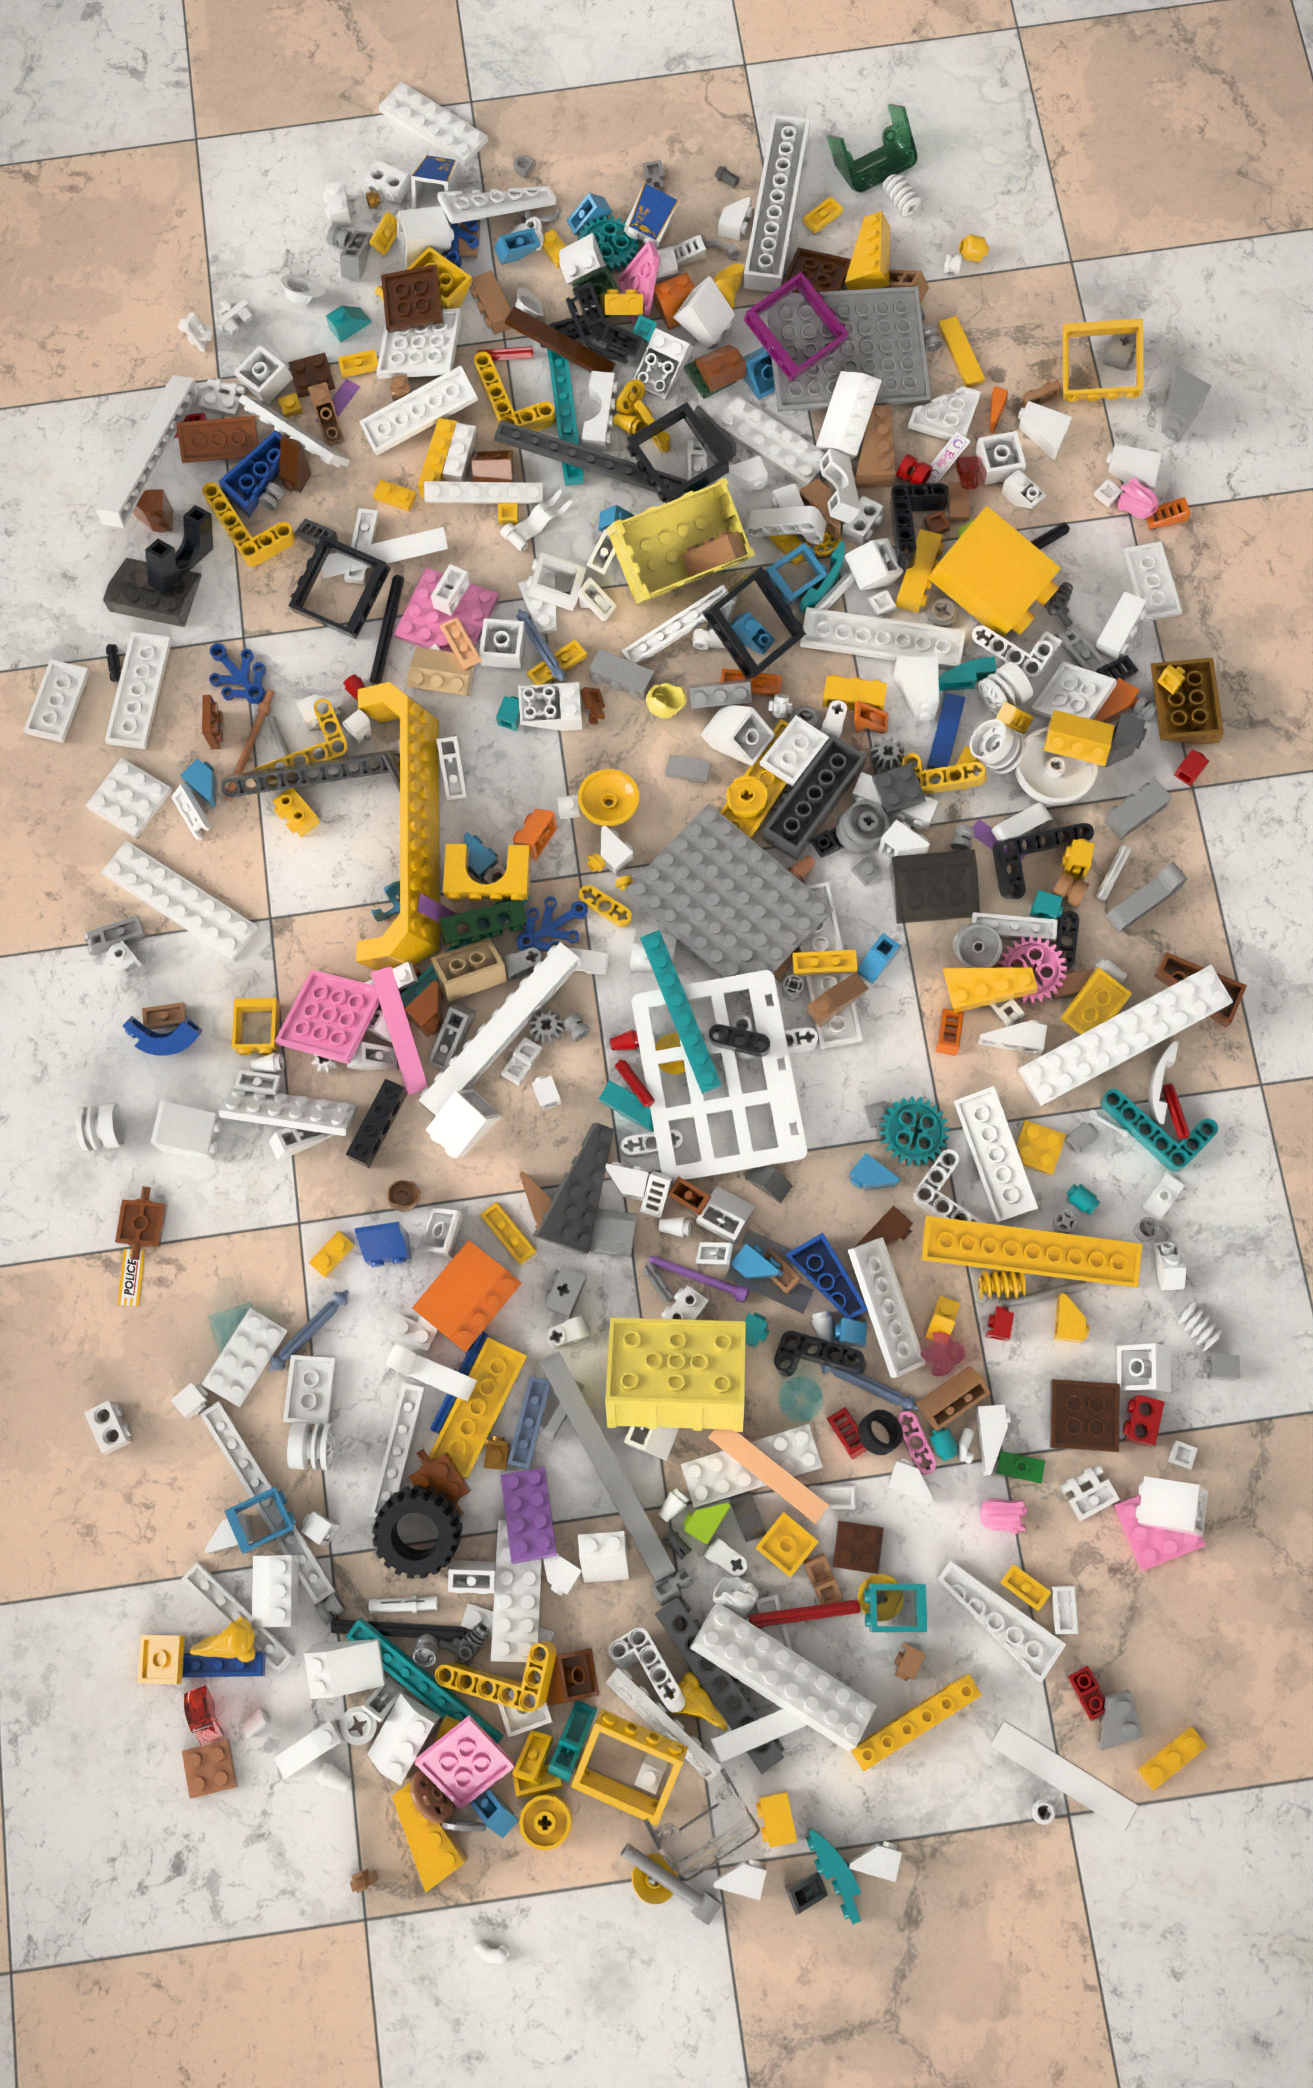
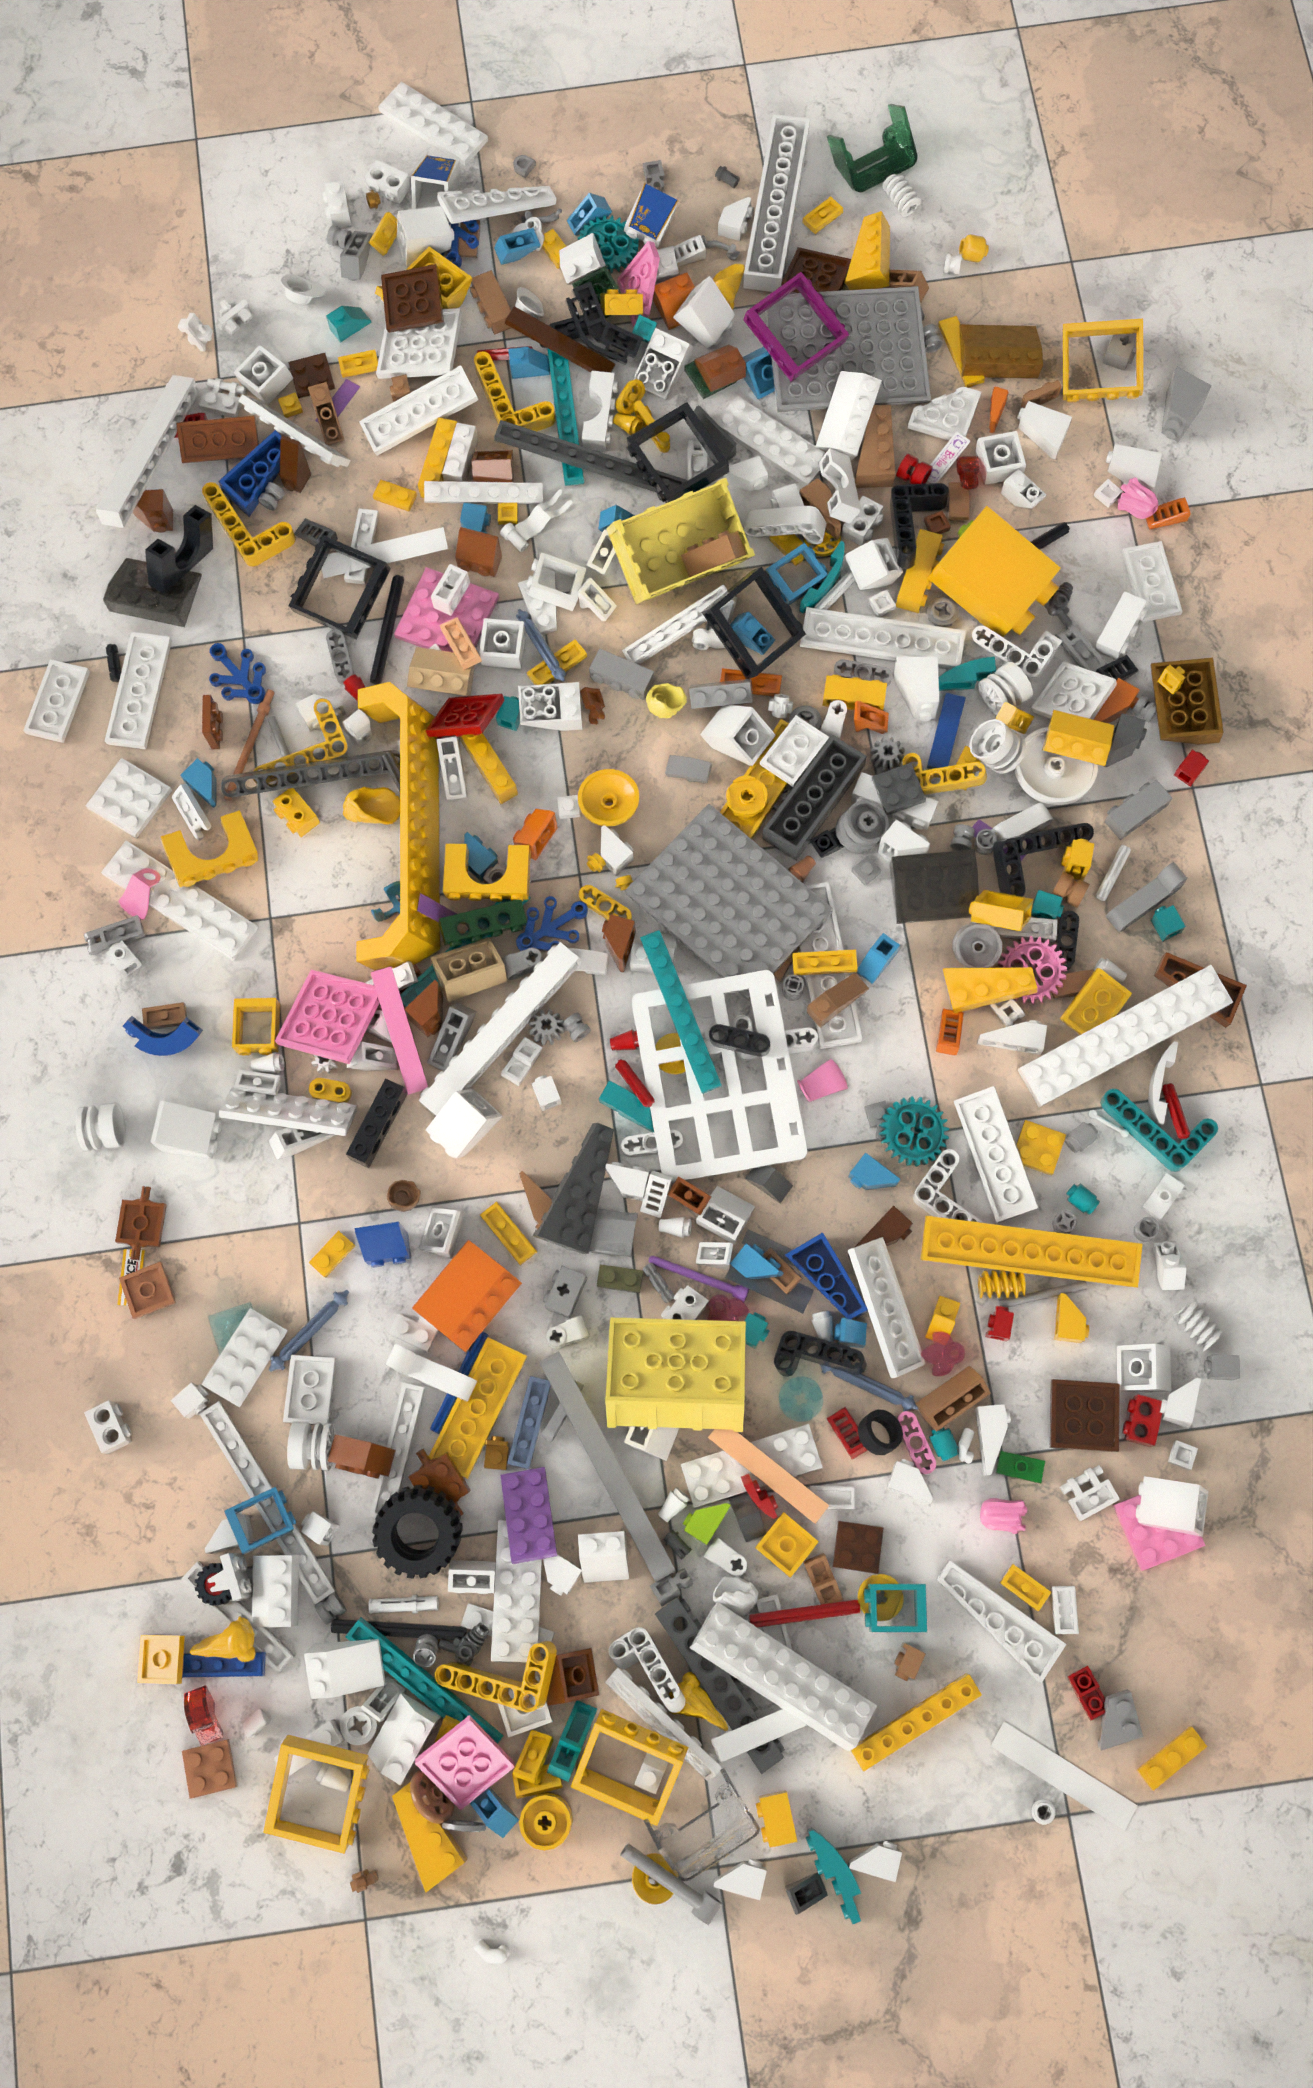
(136, 896): none -> bright pink piece
(147, 1290): none -> nougat plate
(190, 869): none -> yellow arch
(224, 1581): none -> white plate
(324, 1753): none -> yellow window
(329, 1090): none -> yellow plate
(336, 650): none -> light grey beam
(361, 1457): none -> dark orange brick
(372, 805): none -> yellow hair
(465, 715): none -> red plate
(475, 517): none -> dark azure slope
(478, 552): none -> dark orange slope
(490, 766): none -> yellow brick
(528, 363): none -> dark azure slope
(619, 939): none -> dark orange slope
(619, 1278): none -> olive plate
(731, 1309): none -> clear pink plate
(760, 1498): none -> red slope
(823, 1081): none -> bright pink piece
(858, 666): none -> light grey beam
(988, 838): none -> light grey wheel
(1000, 351): none -> pearl gold slope
(1001, 910): none -> yellow window
(1167, 922): none -> teal brick
(1181, 1404): none -> white slope

